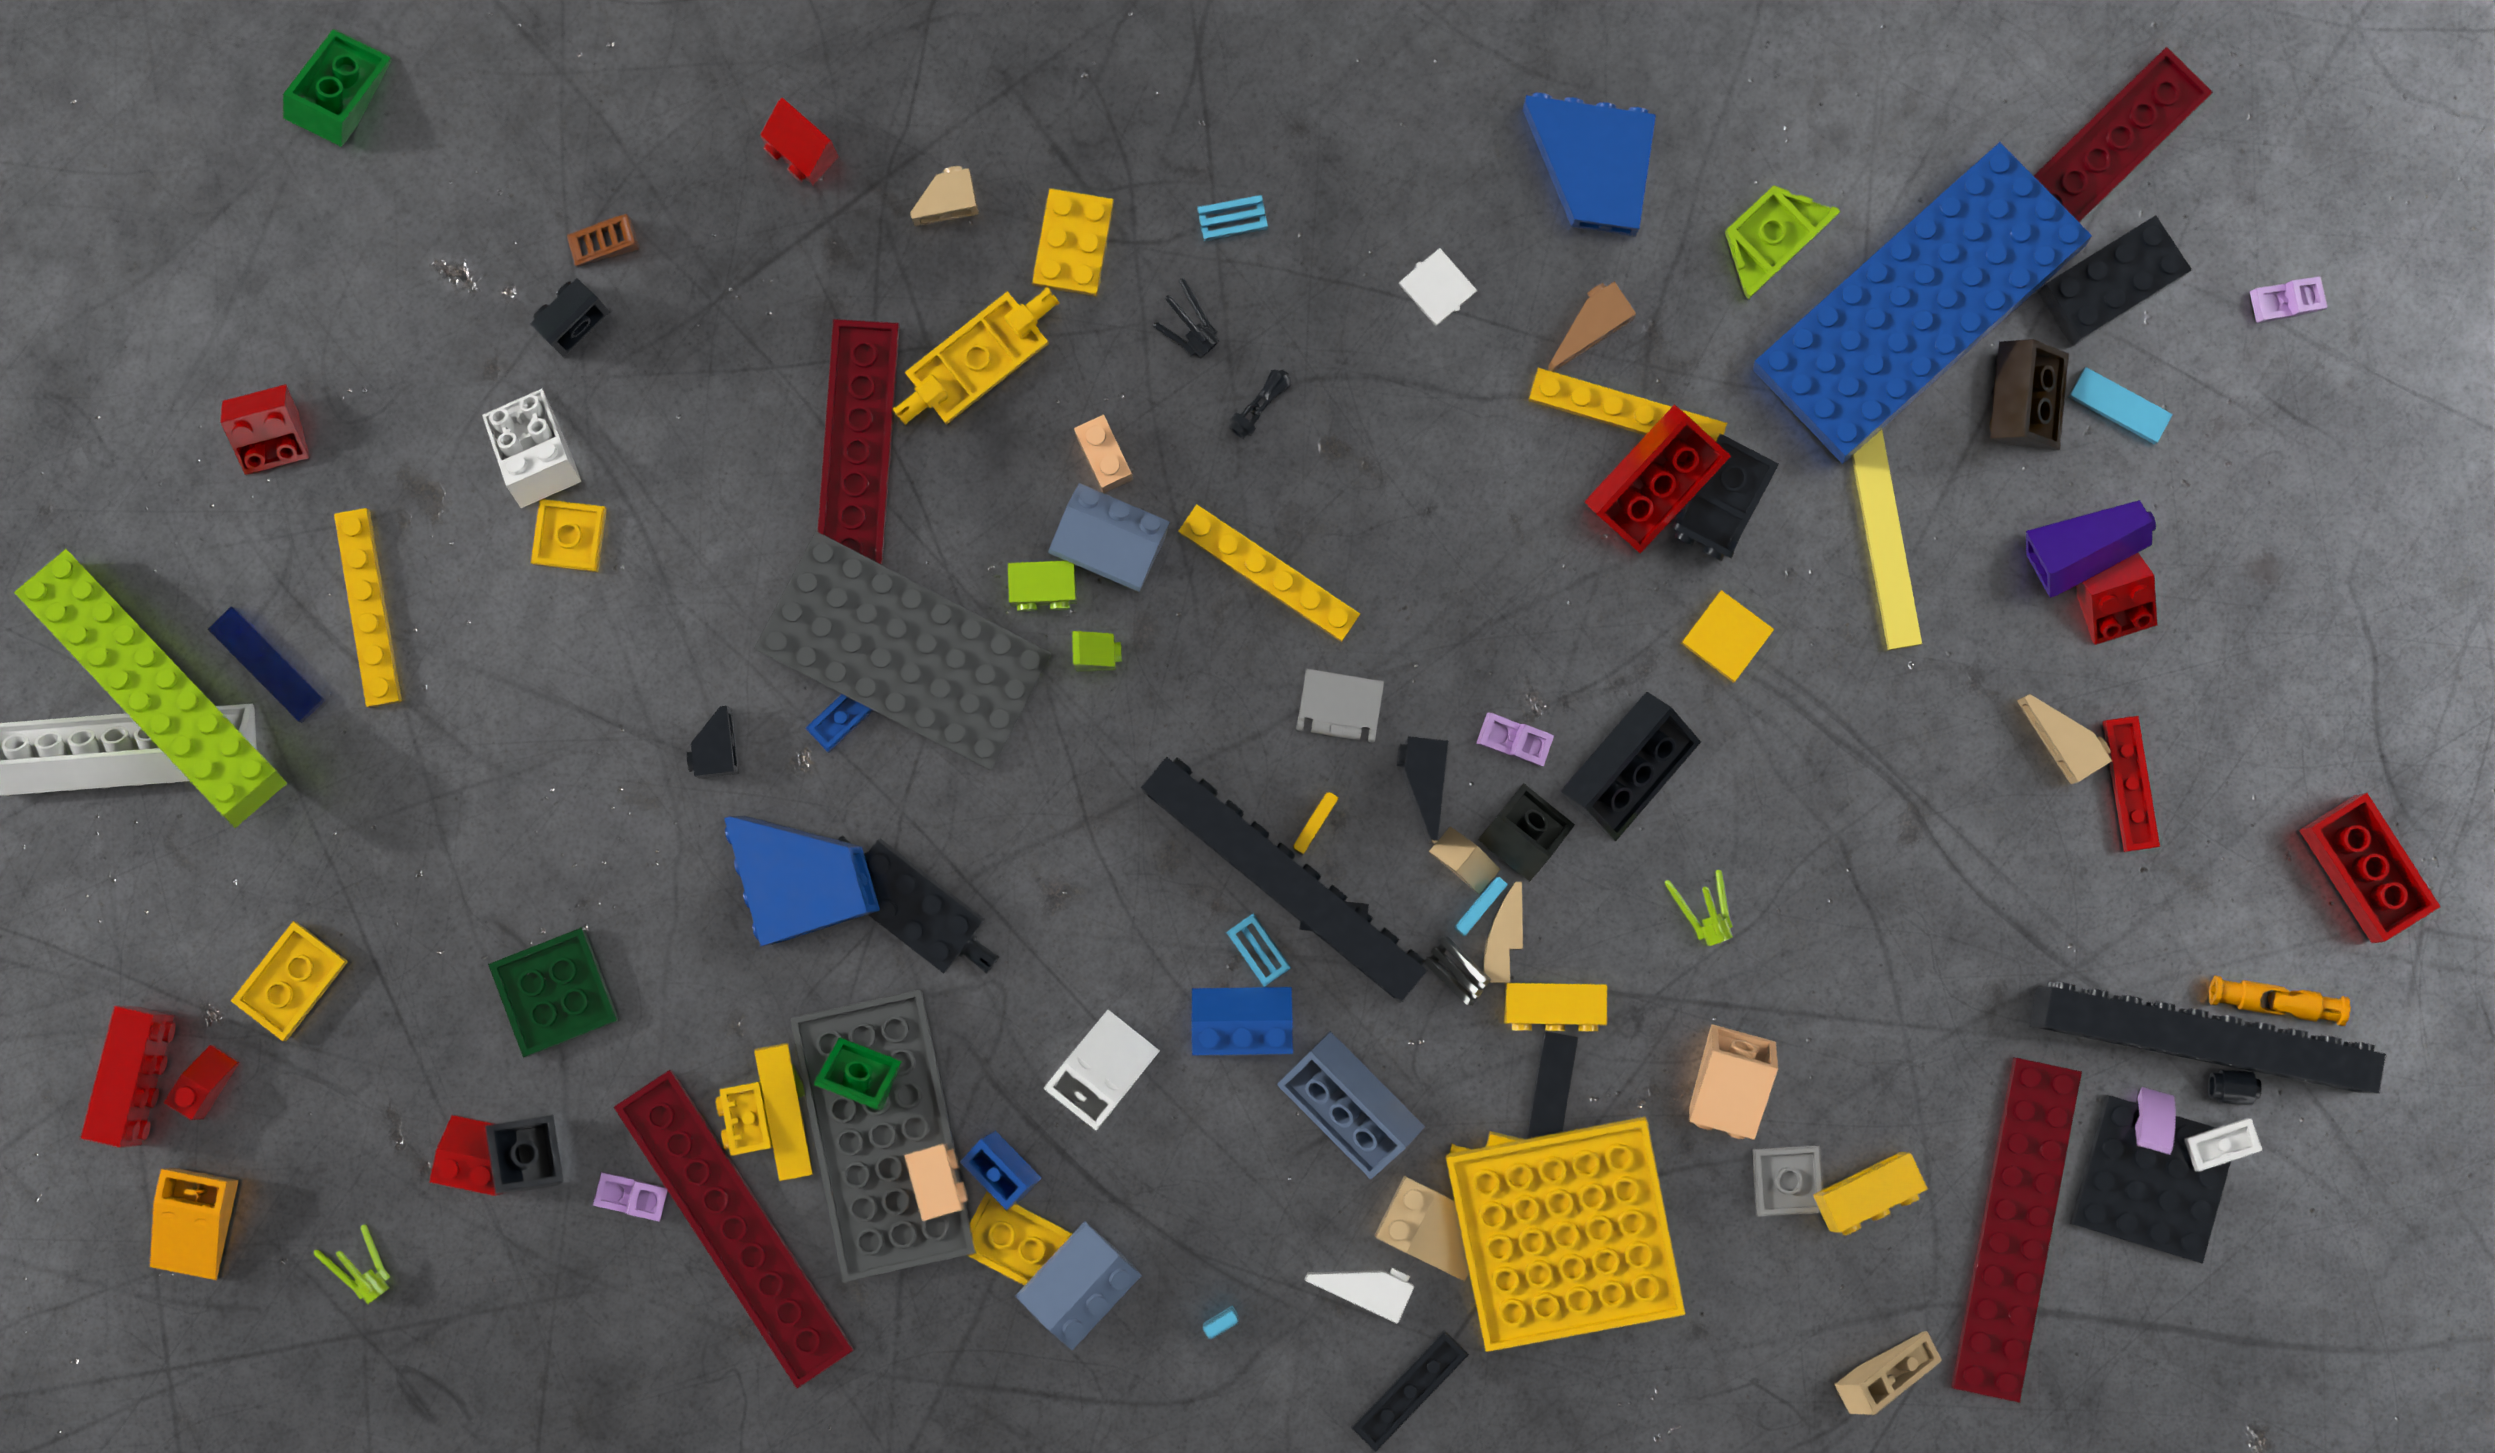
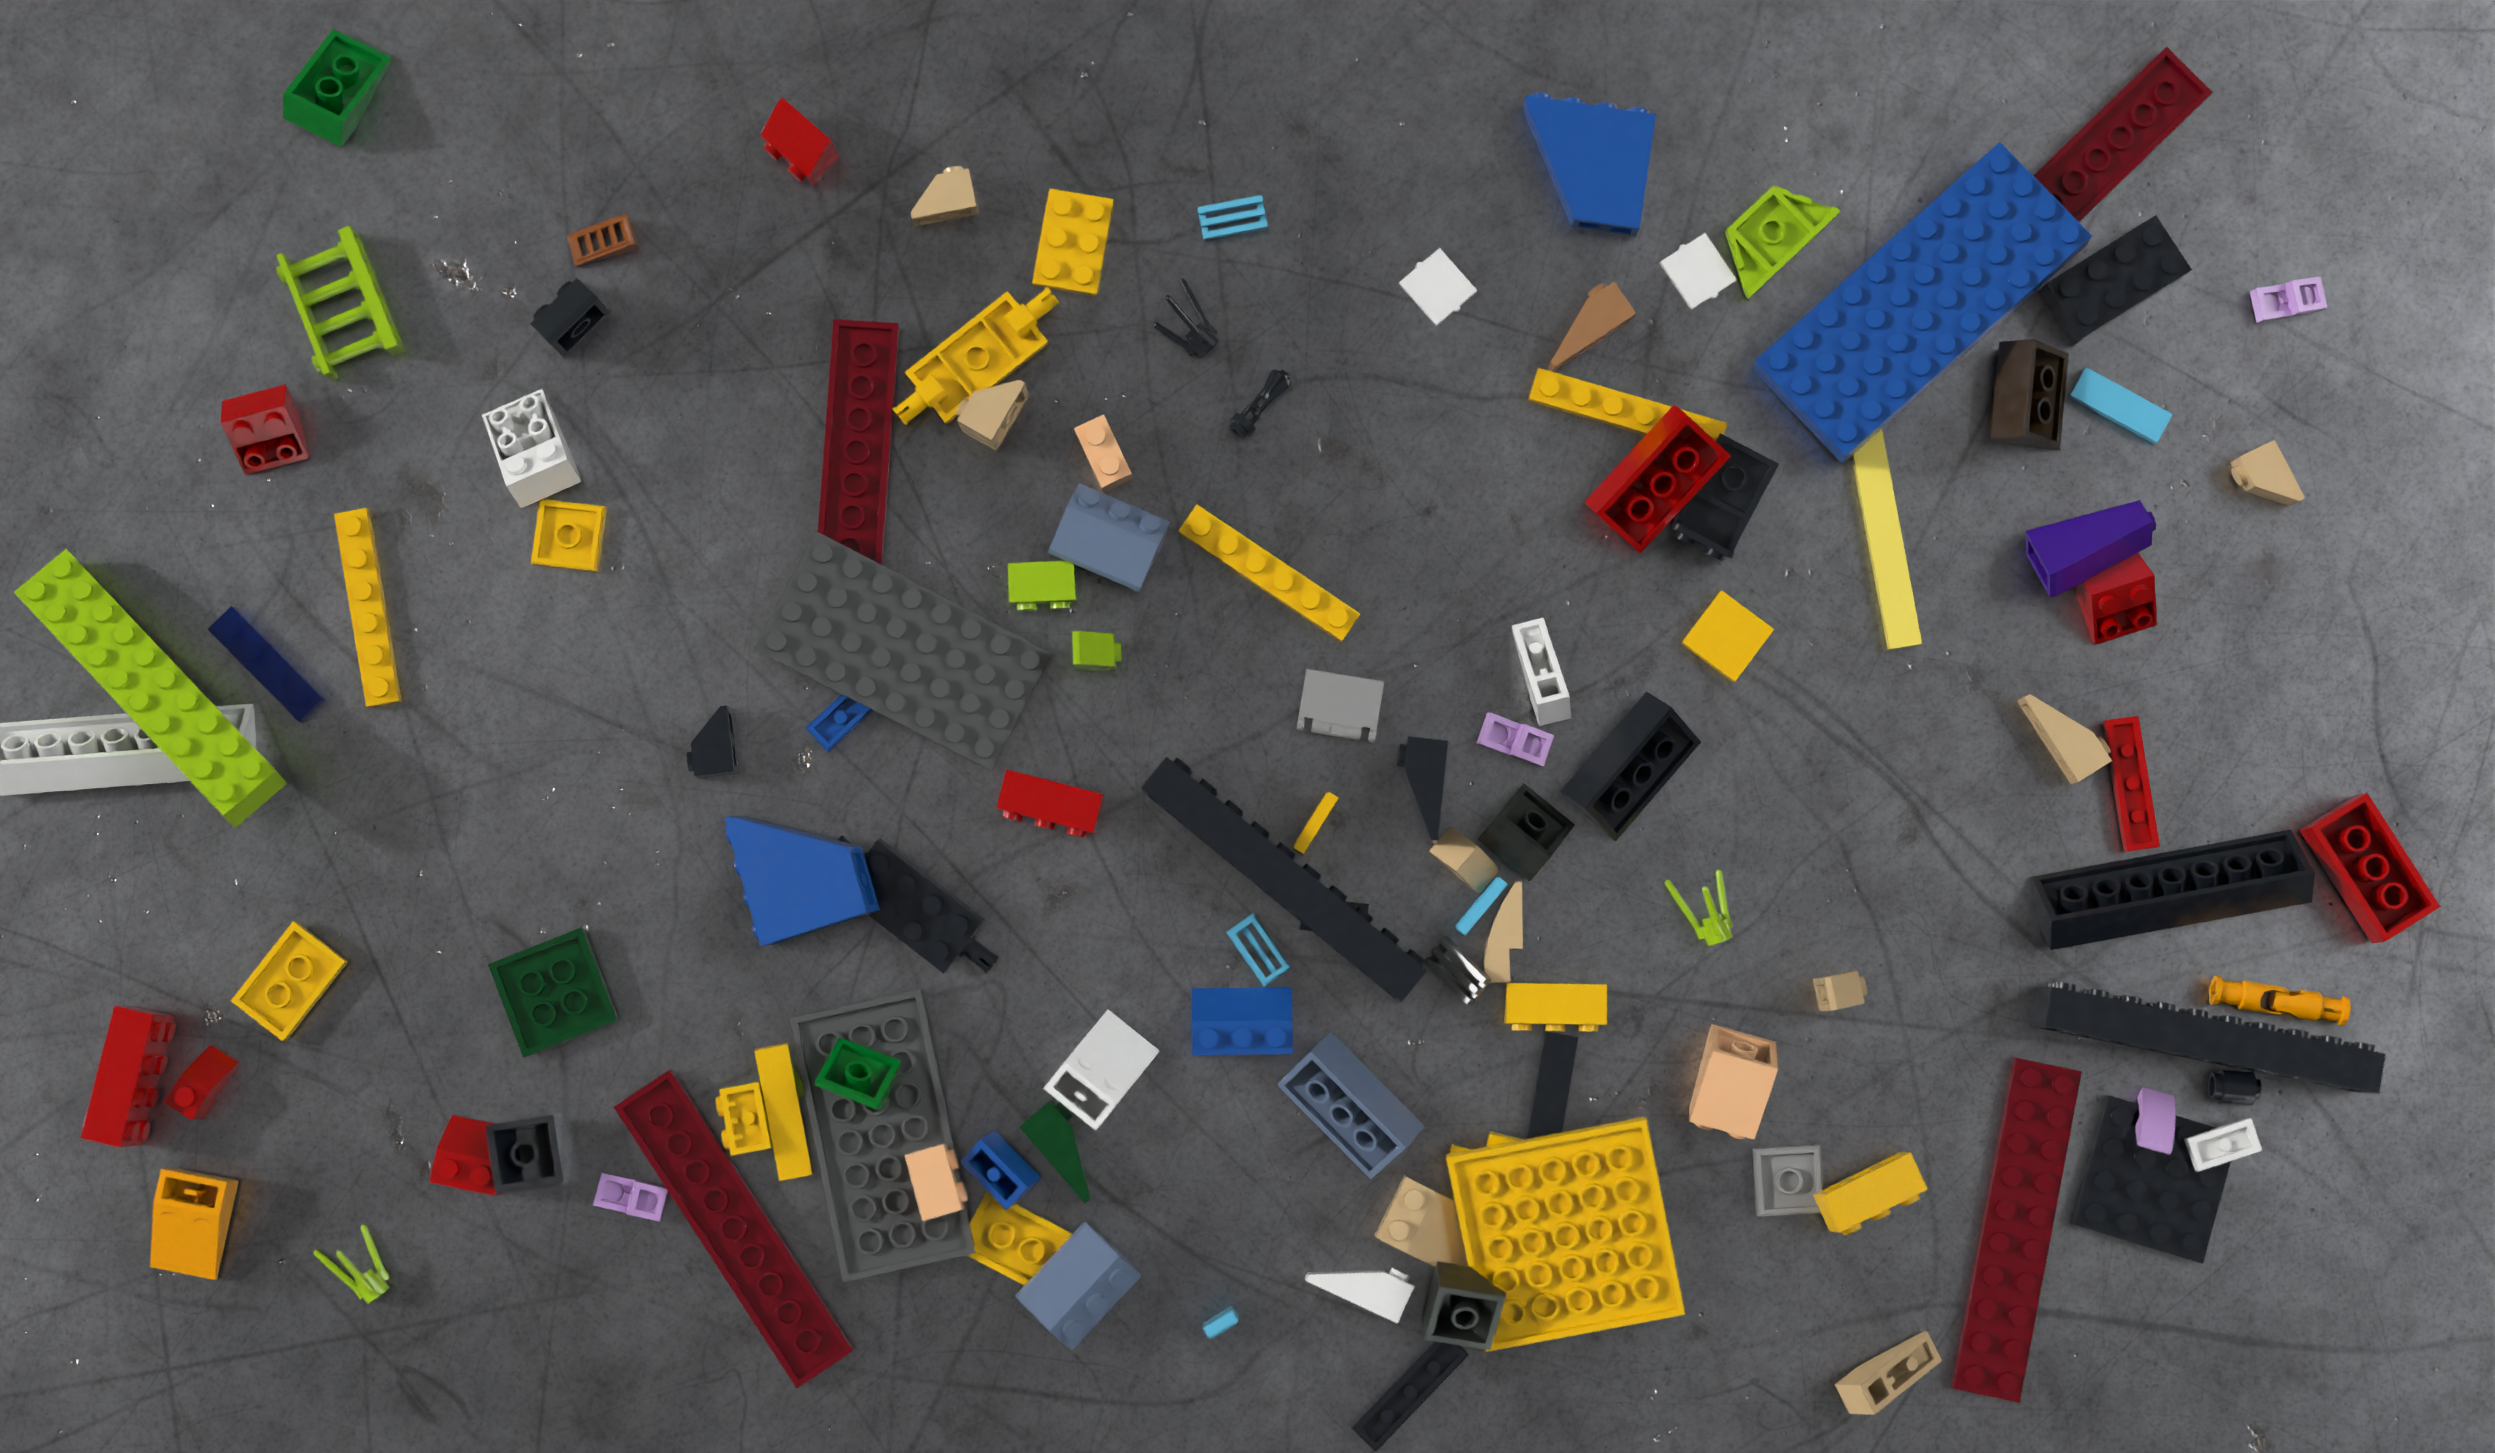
(372, 307): none -> lime fence
(992, 412): none -> tan slope
(1049, 803): none -> red brick
(1056, 1140): none -> dark green slope
(1462, 1307): none -> pearl dark grey slope
(1542, 672): none -> white slope
(1698, 271): none -> white piece
(1840, 990): none -> tan slope
(2172, 889): none -> black slope
(2267, 475): none -> tan slope

